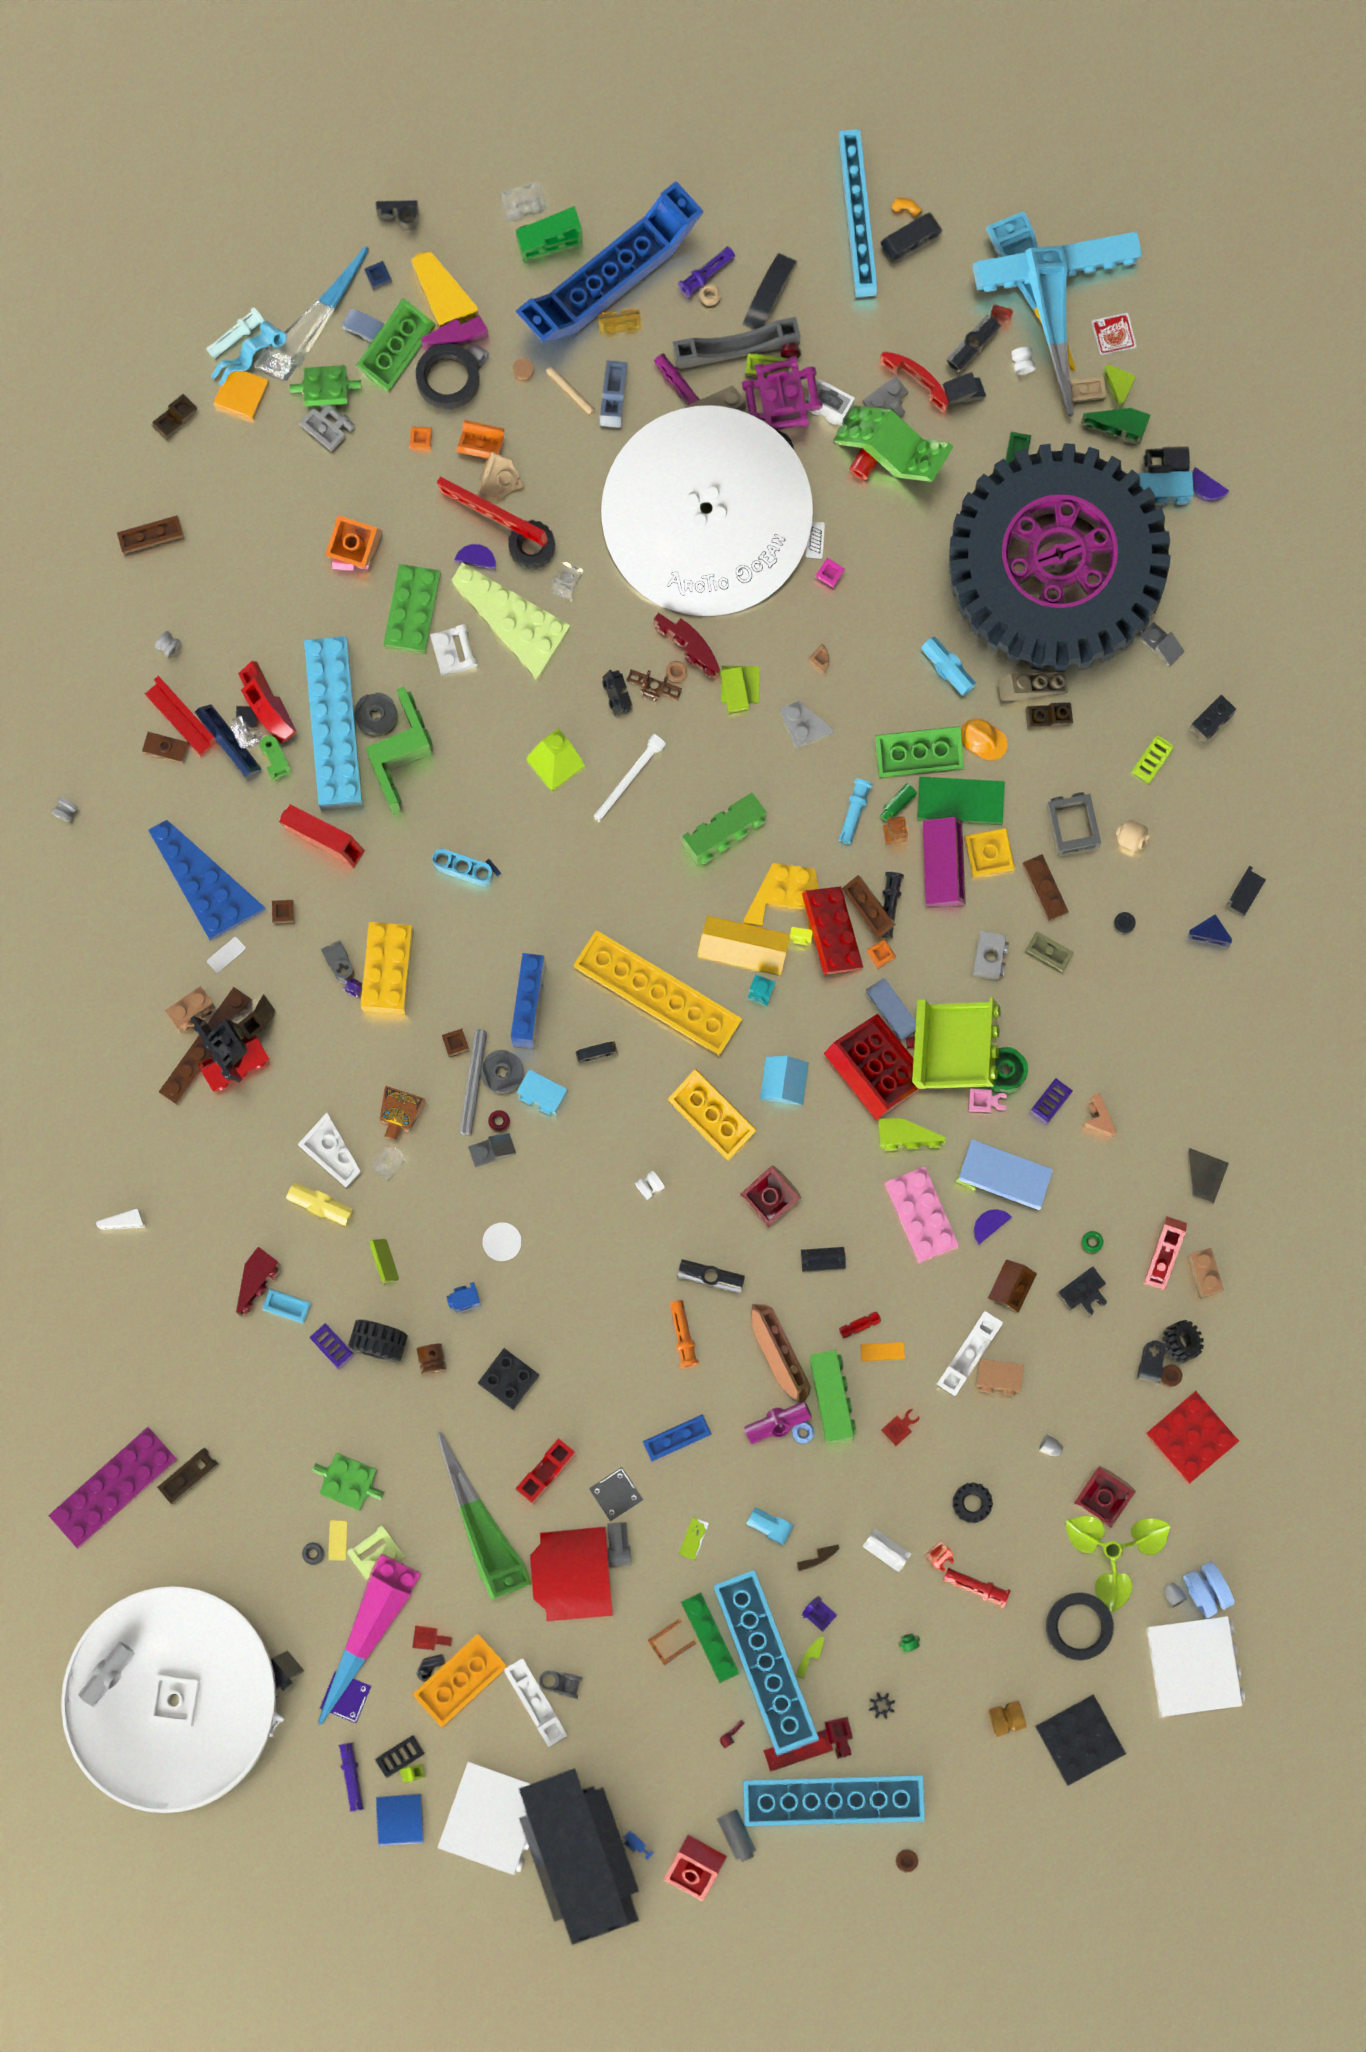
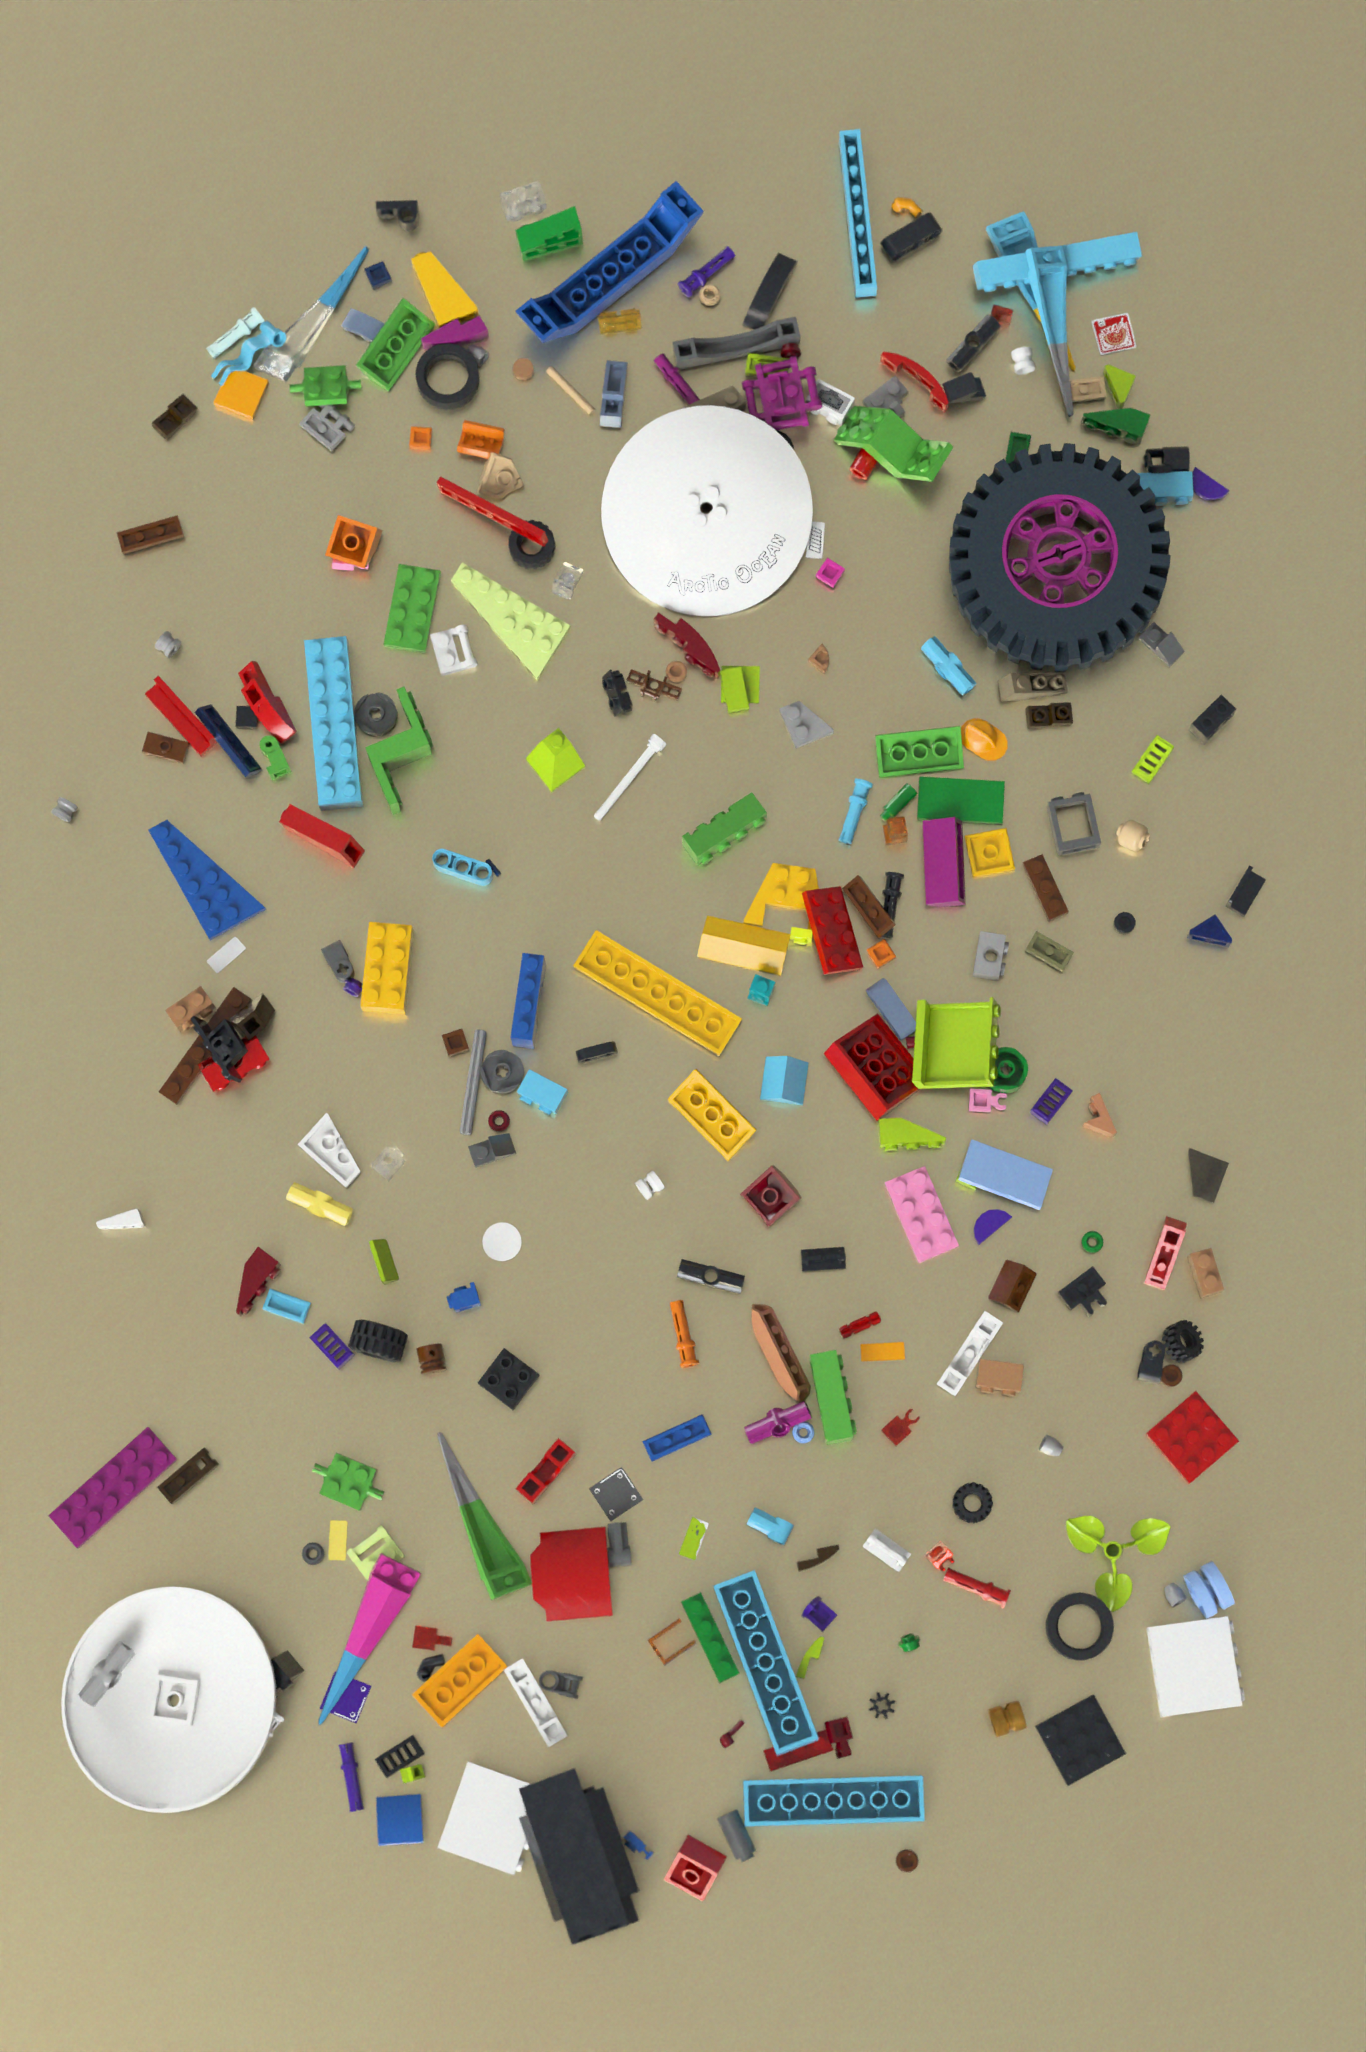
(241, 731): clear bracket -> none
(283, 911): reddish brown plate -> none
(399, 1111): torso -> none
(477, 556): dark purple tile -> none
(1105, 1496): dark red slope -> none

